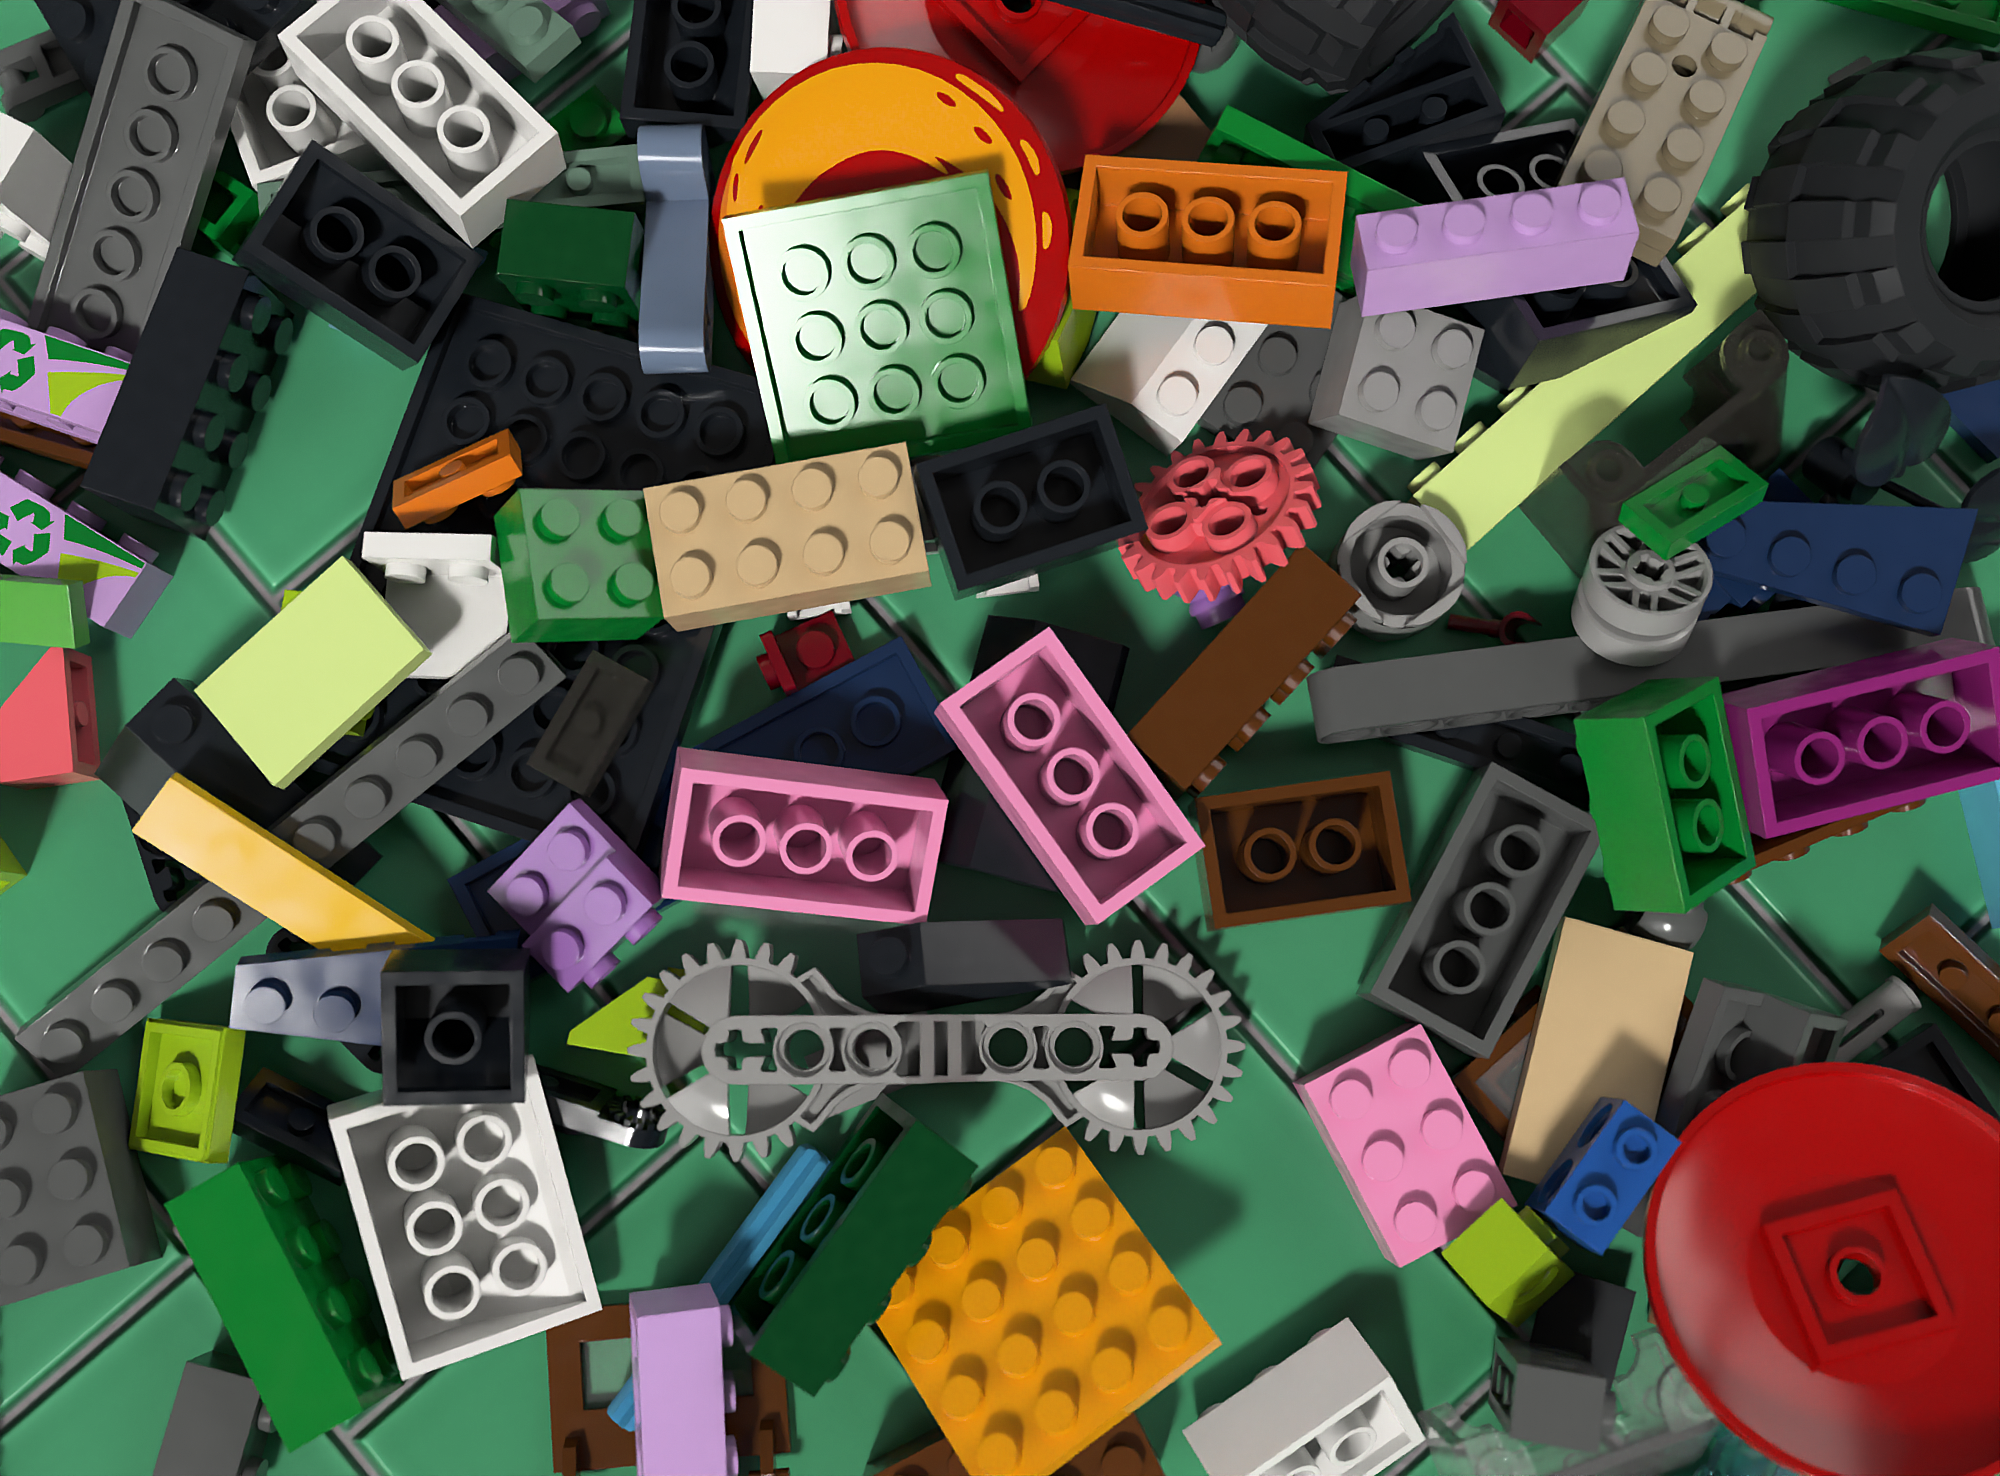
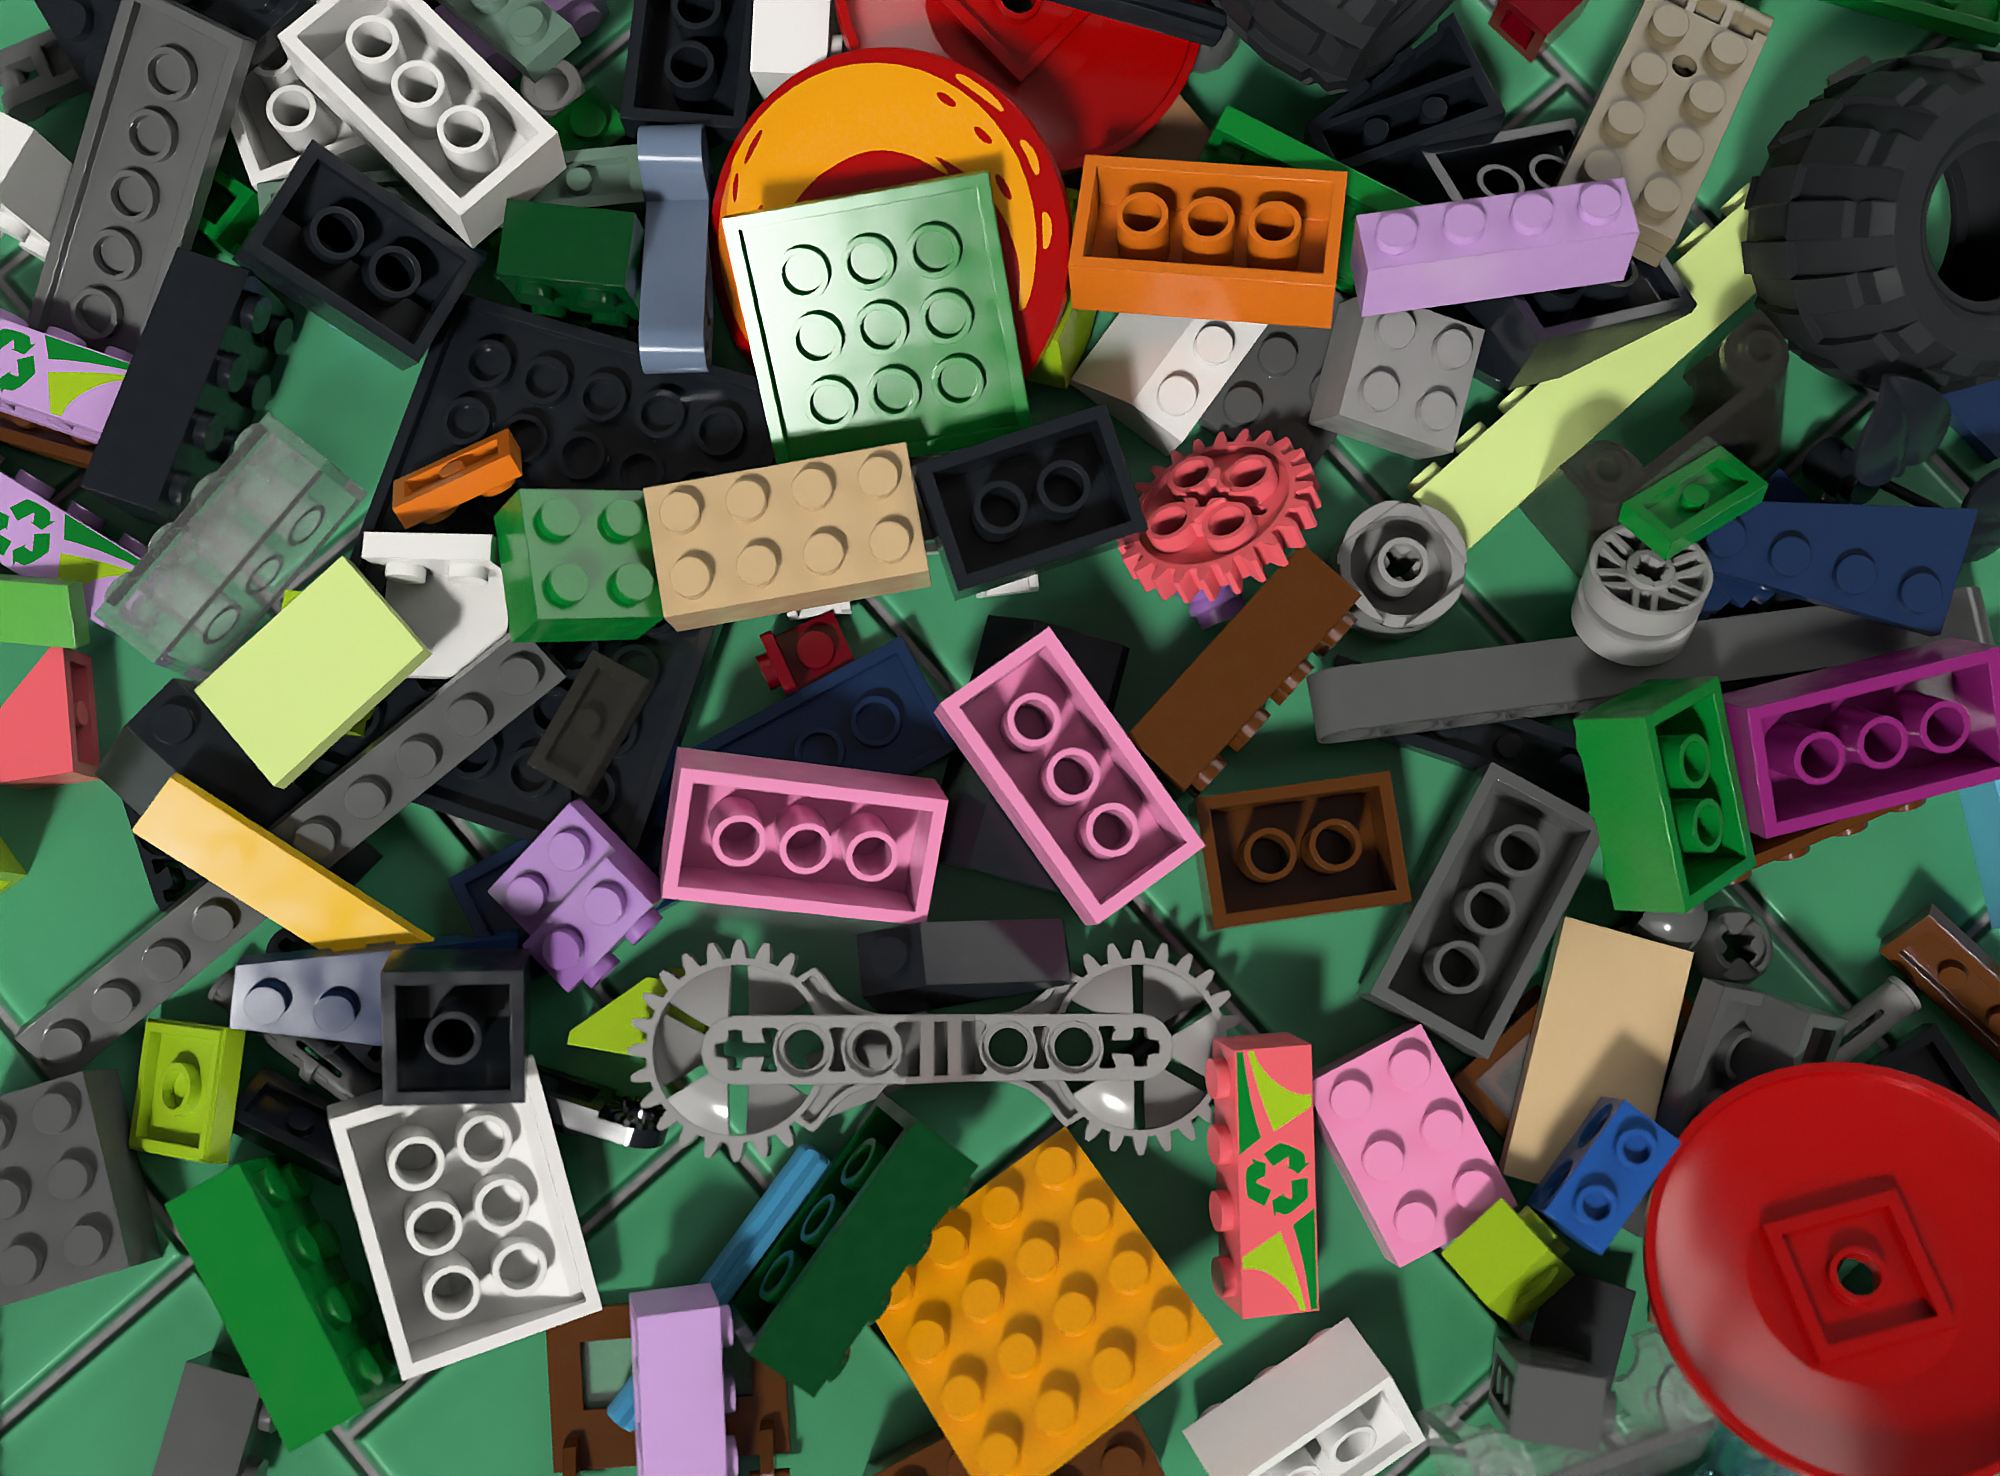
(230, 551): none -> clear brick
(355, 1078): none -> dark grey pin
(553, 90): none -> white tile
(1263, 1174): none -> coral brick
(1495, 628): dark red hand -> none
(1752, 945): none -> dark grey piece

